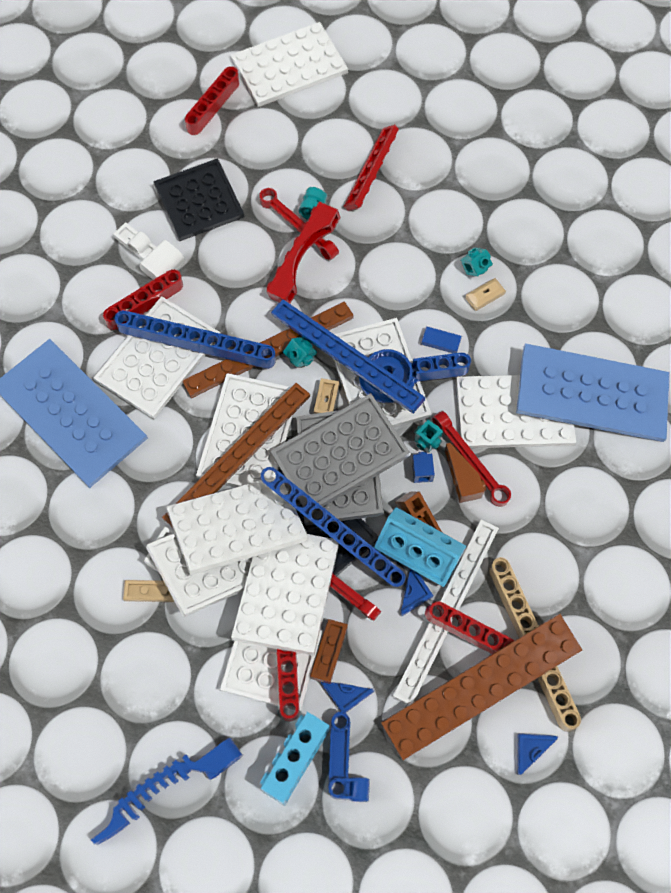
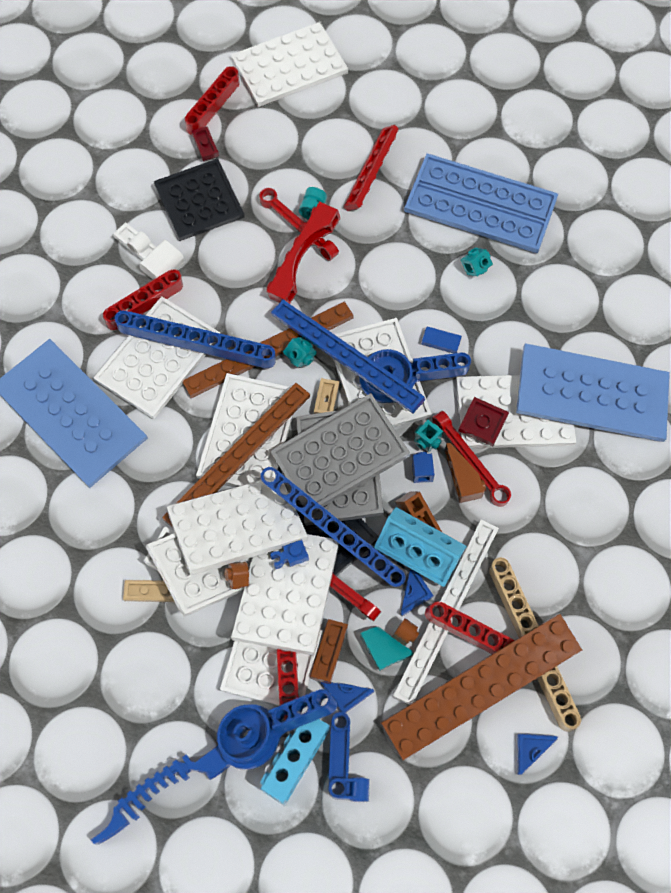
(205, 143): none -> dark red plate
(237, 575): none -> dark orange plate
(266, 728): none -> blue beam
(293, 554): none -> blue plate
(384, 648): none -> teal slope
(406, 632): none -> dark orange plate
(479, 299): tan piece -> none
(481, 203): none -> medium blue plate
(483, 421): none -> dark red plate

